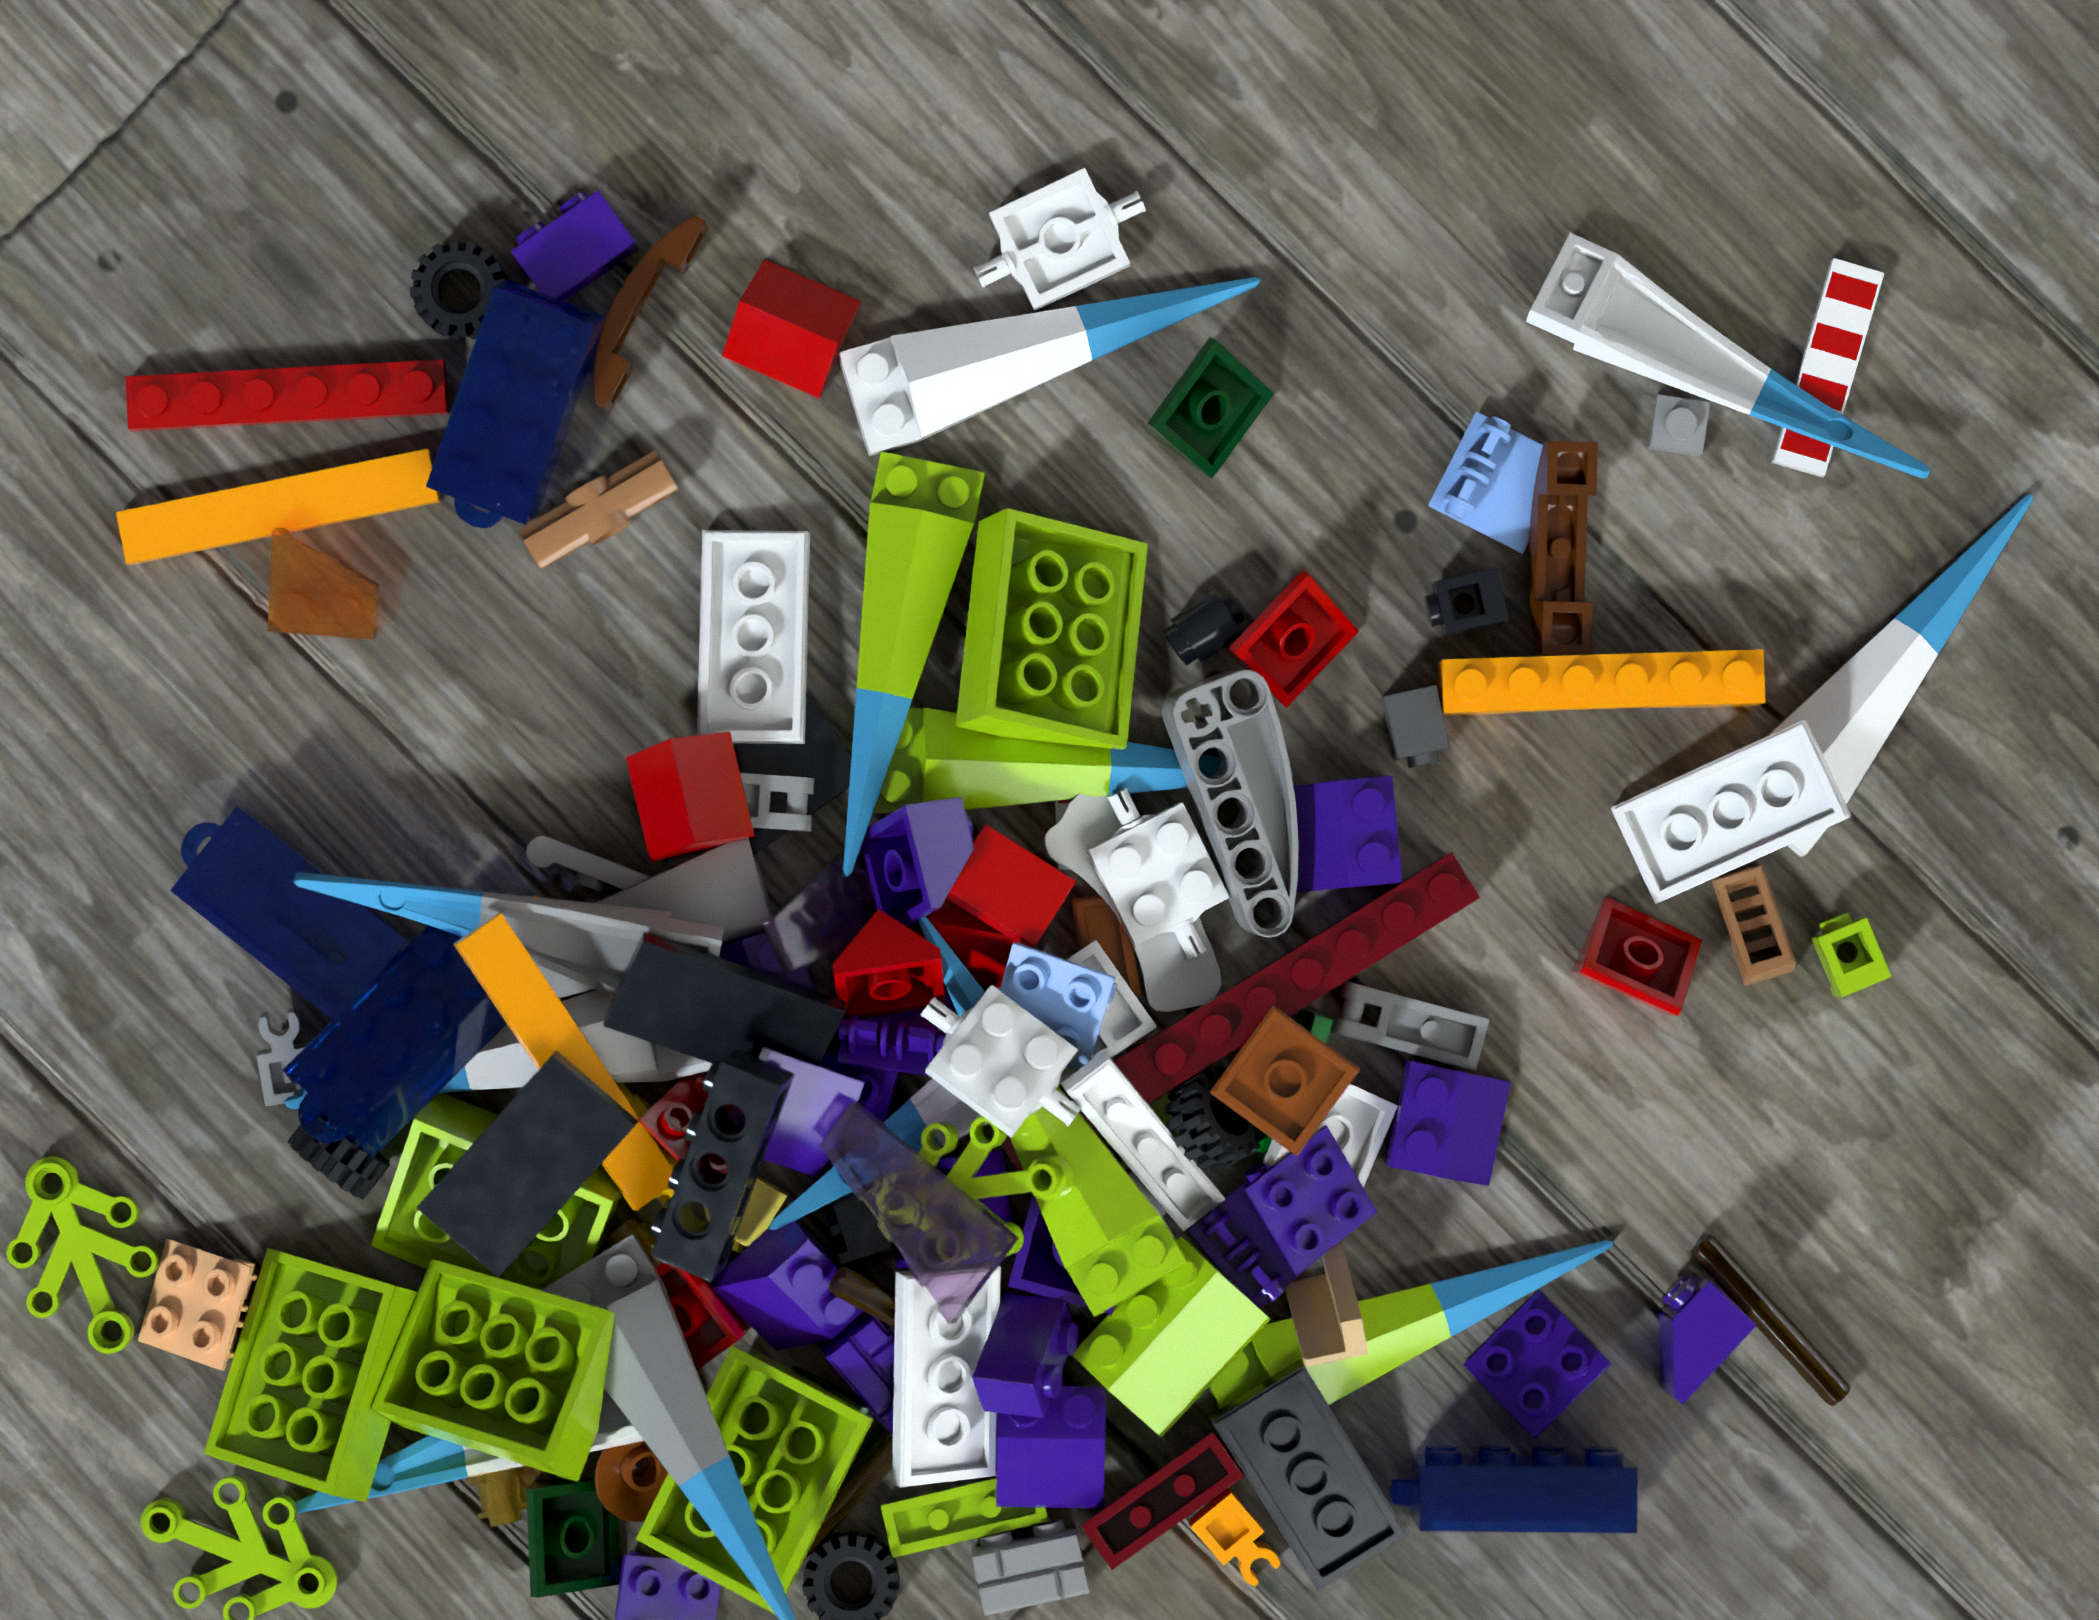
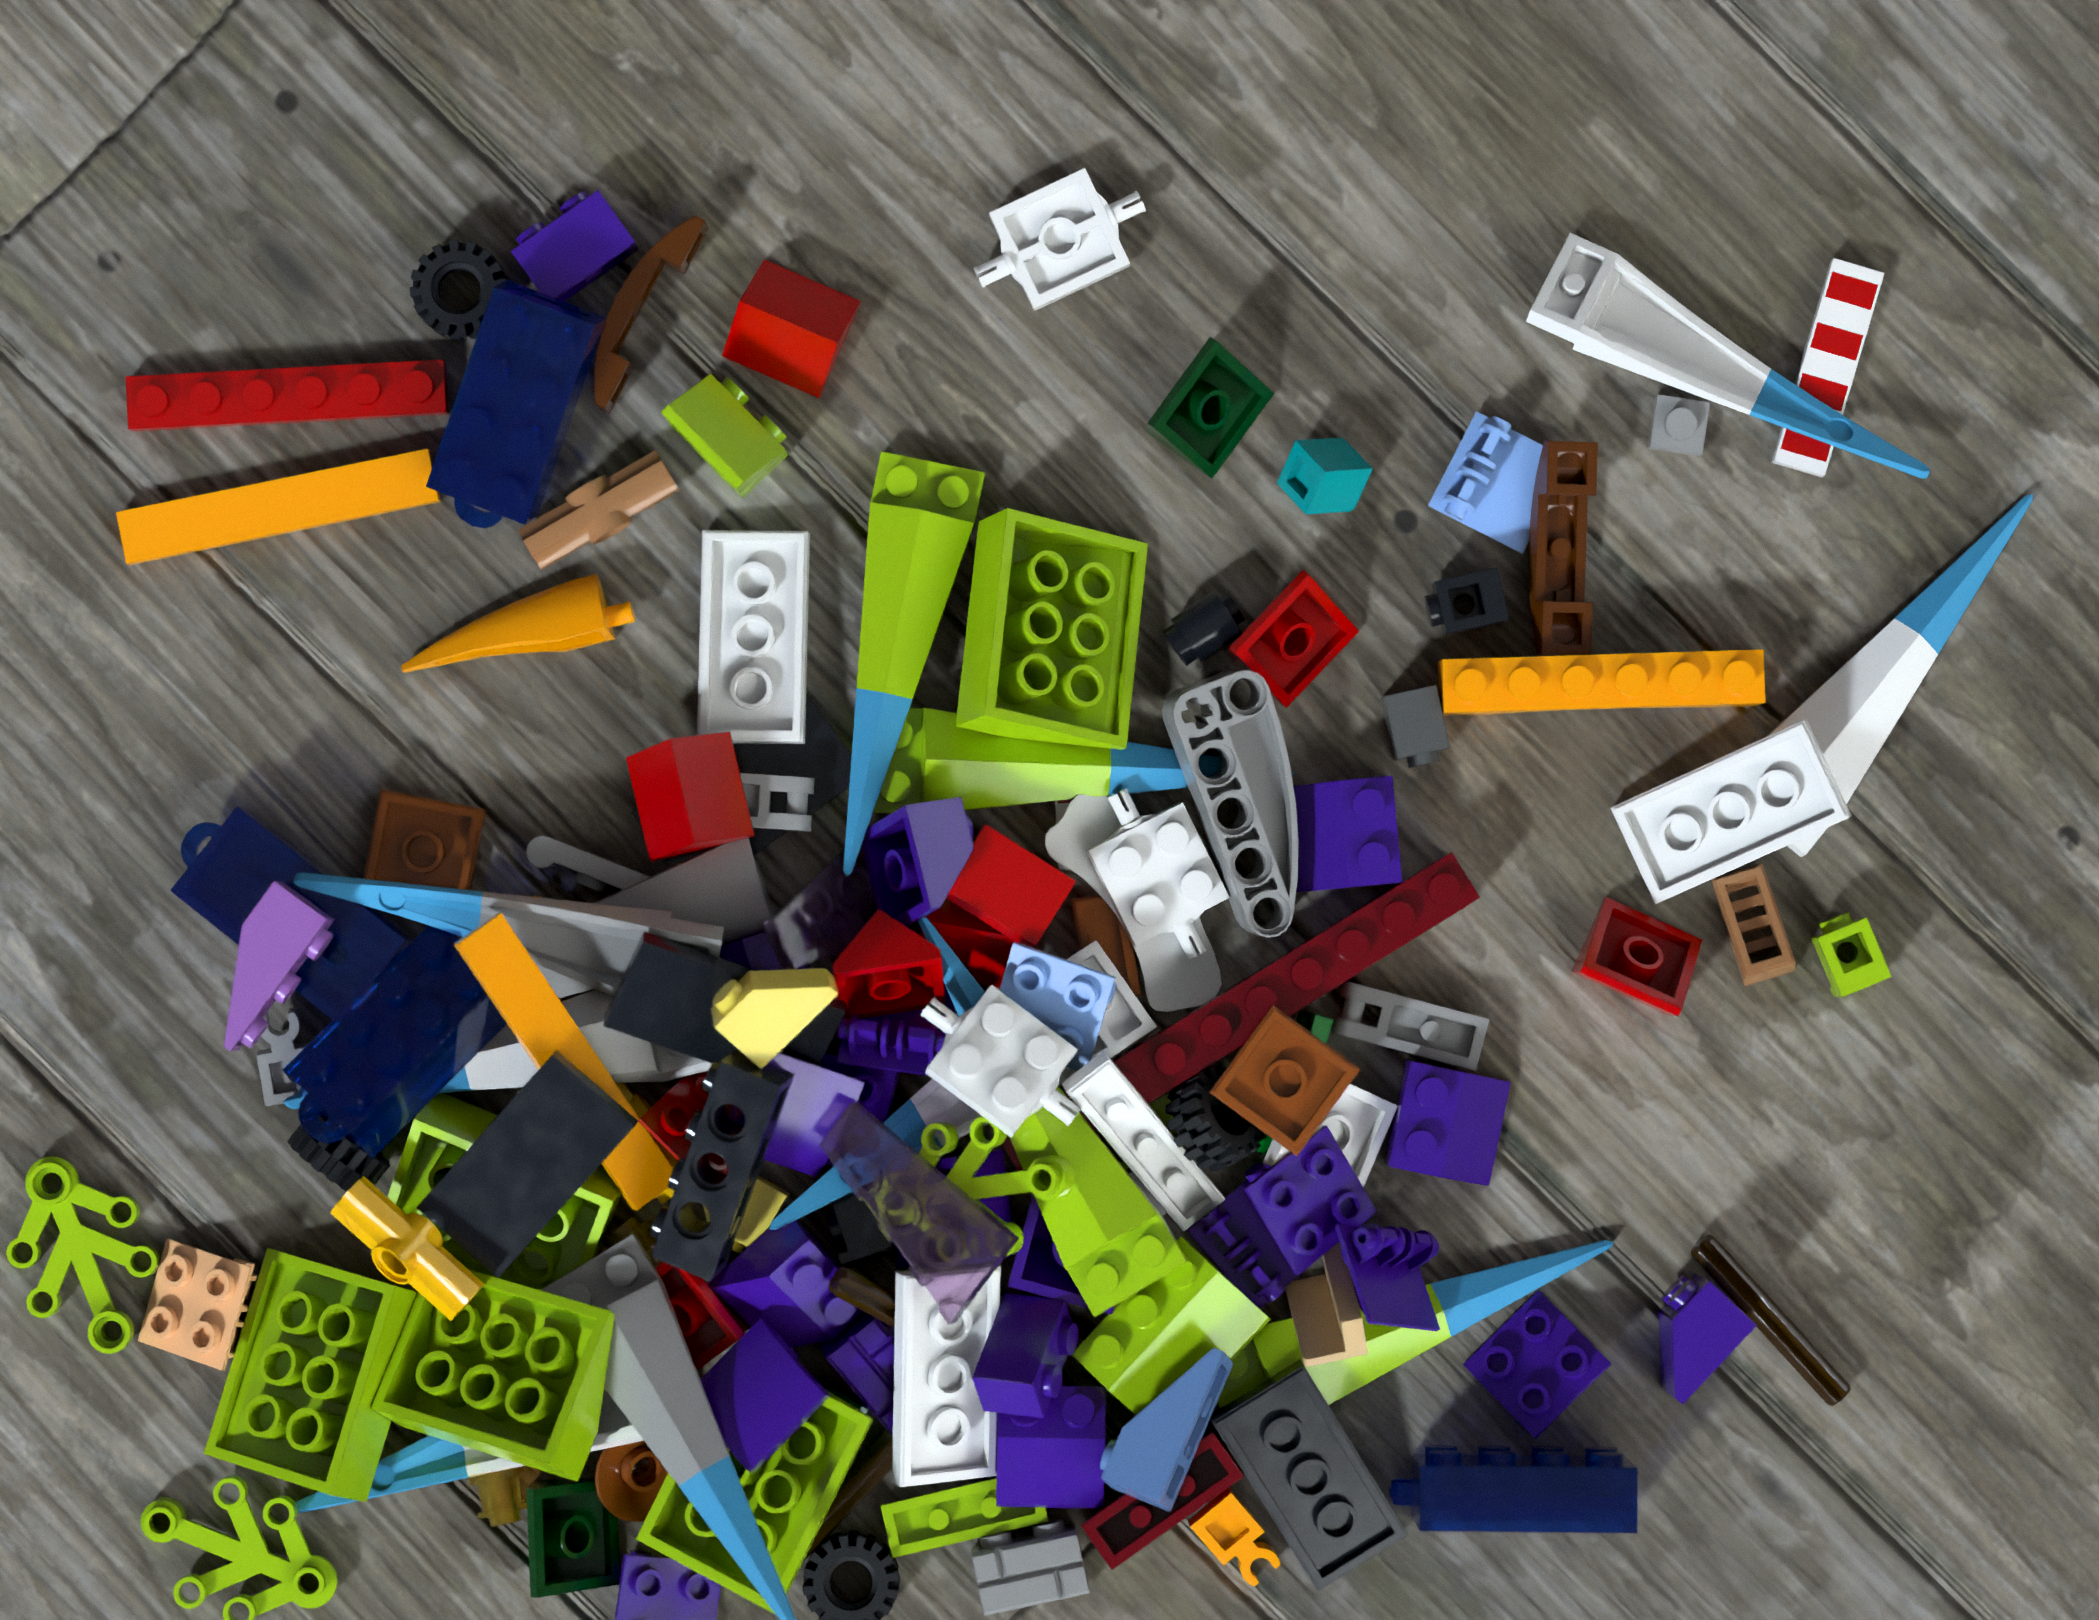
(270, 951): none -> medium lavender slope
(317, 594): clear orange wing -> none
(407, 1248): none -> yellow piece
(424, 841): none -> dark orange tile
(547, 621): none -> light orange piece
(726, 434): none -> lime slope
(760, 1395): none -> dark purple slope
(770, 1008): none -> light yellow slope
(945, 375): white plate -> none
(1163, 1438): none -> medium blue slope
(1324, 475): none -> teal panel
(1388, 1273): none -> dark purple hinge

